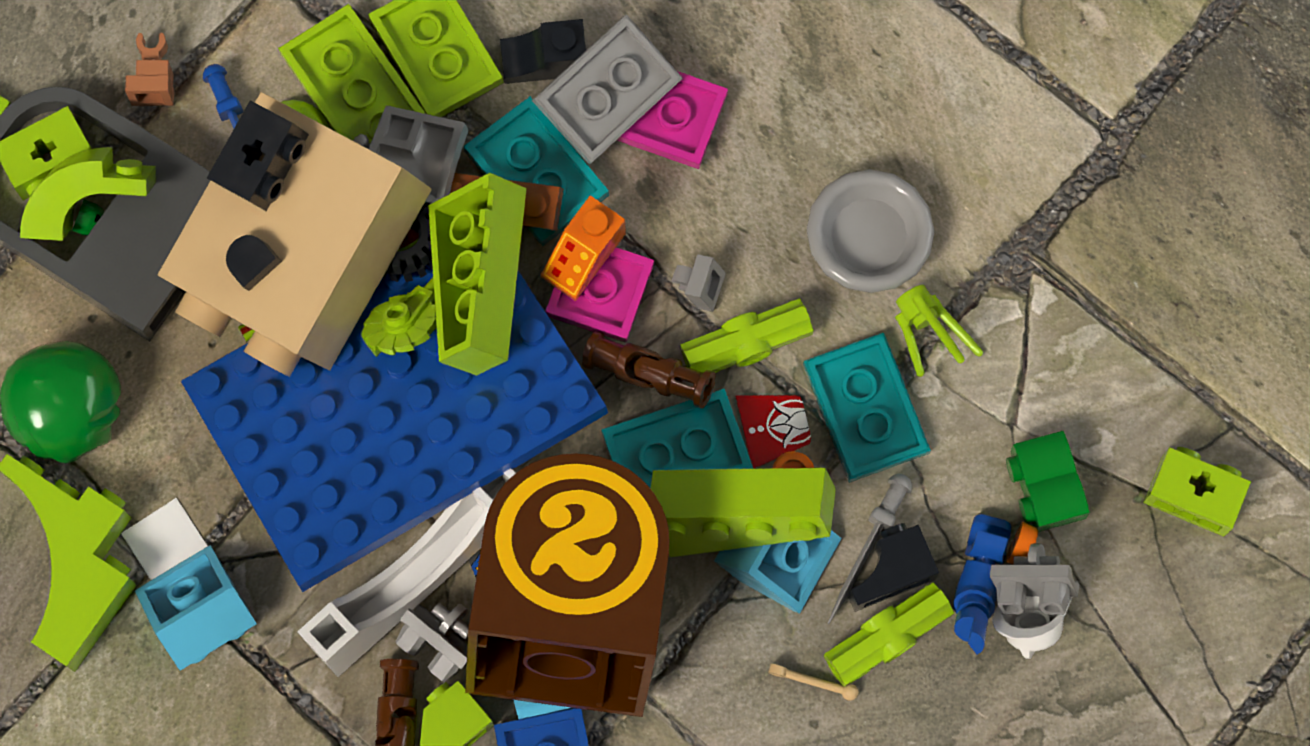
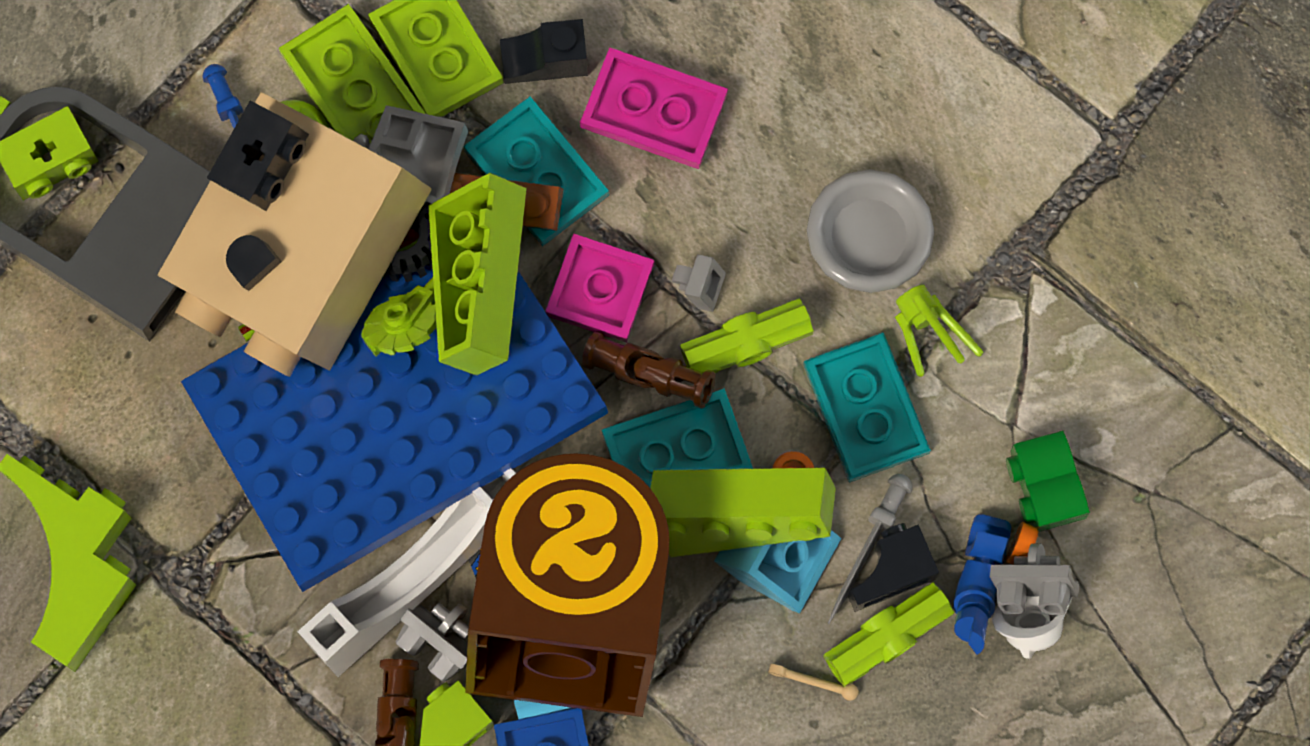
(60, 400): green piece -> none
(80, 175): lime arch -> none
(87, 216): green hinge -> none
(153, 76): nougat piece -> none
(164, 539): white sticker -> none
(195, 608): medium azure slope -> none
(584, 247): orange slope -> none
(607, 89): light grey tile -> none
(772, 425): red sticker -> none
(1174, 490): lime brick -> none

